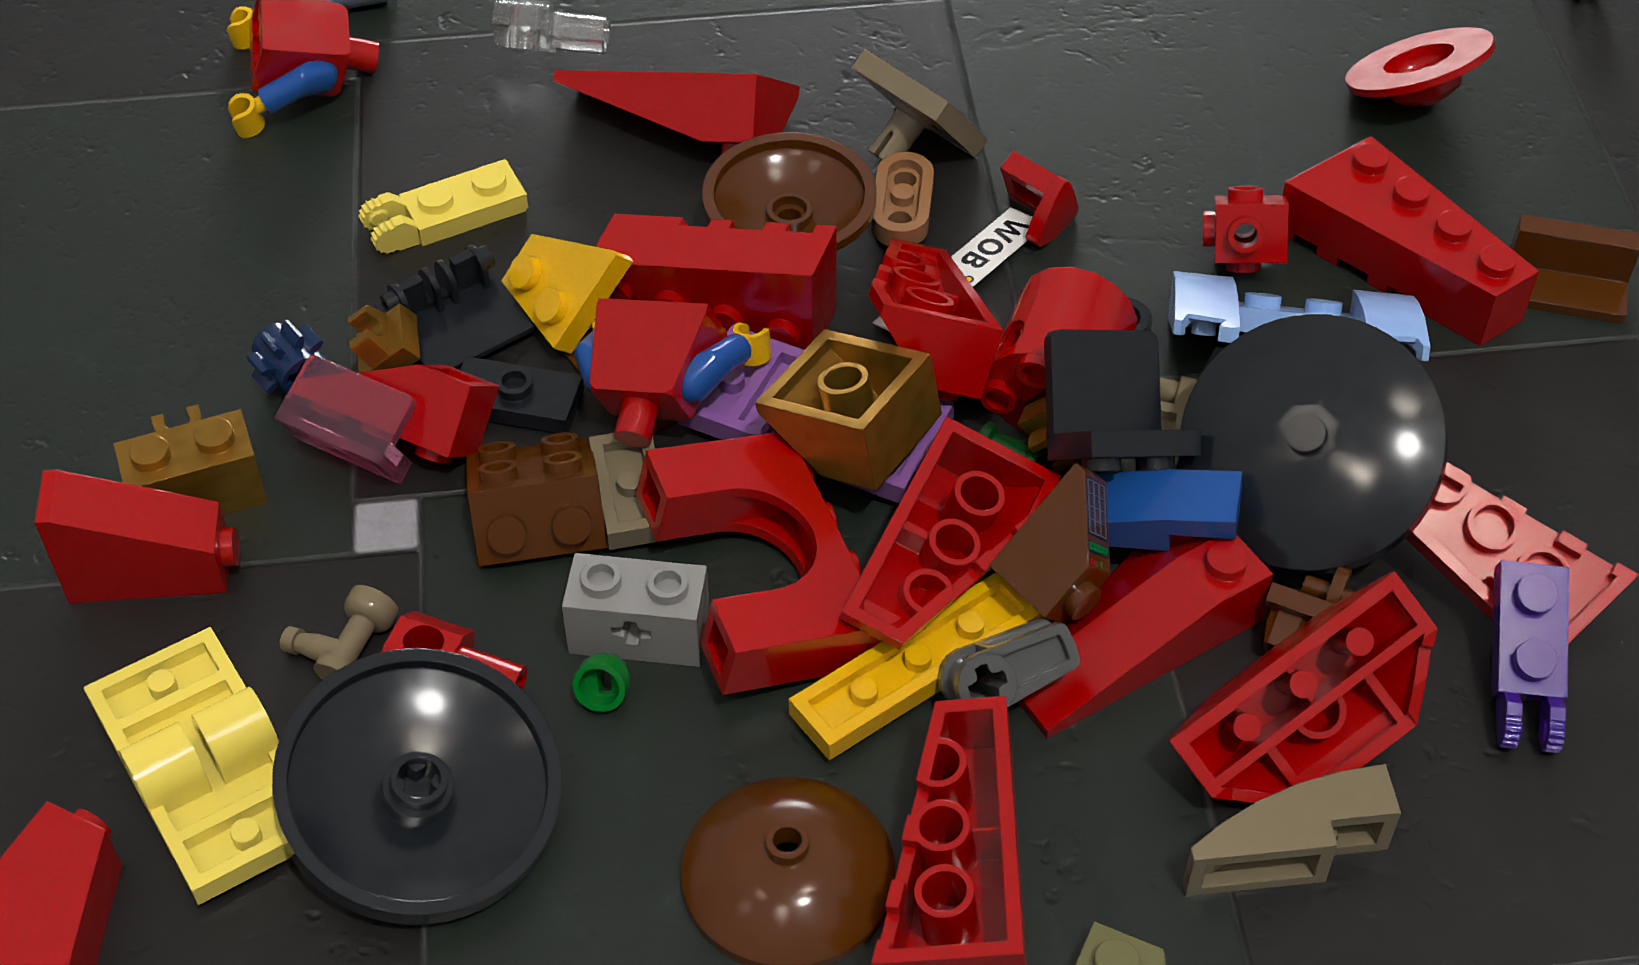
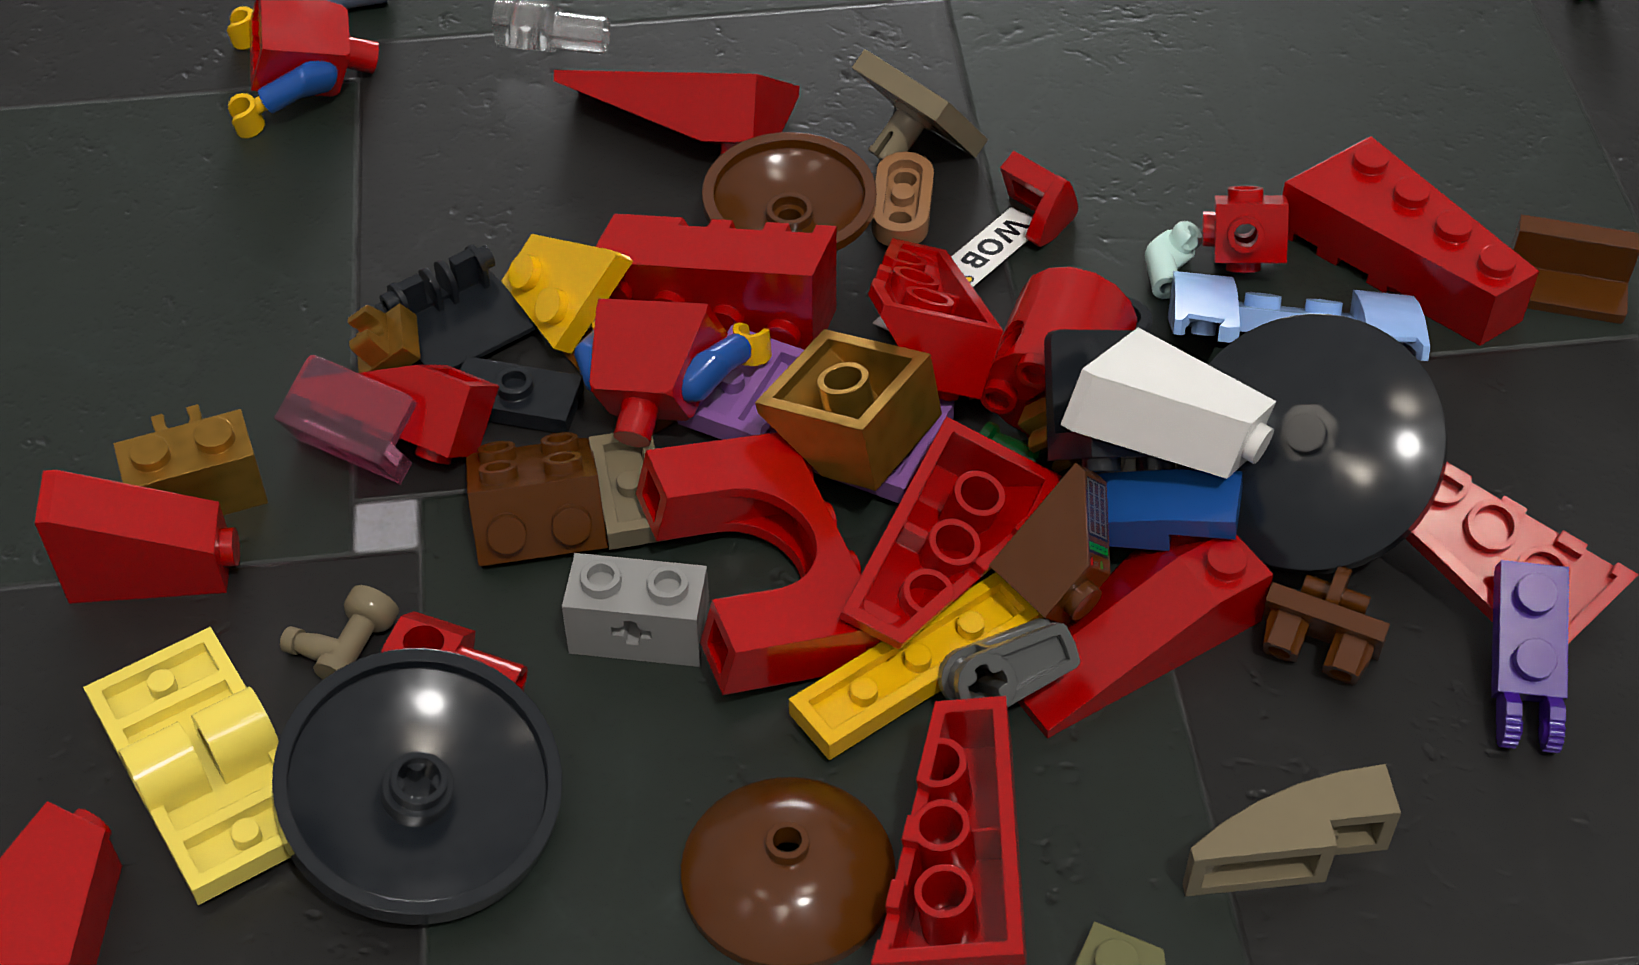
(281, 353): dark blue gear -> none
(444, 208): light yellow hinge -> none
(589, 682): green hinge -> none
(1168, 254): none -> light aqua arm
(1169, 407): none -> white slope
(1316, 699): red wedge -> none
(1422, 66): hat -> none

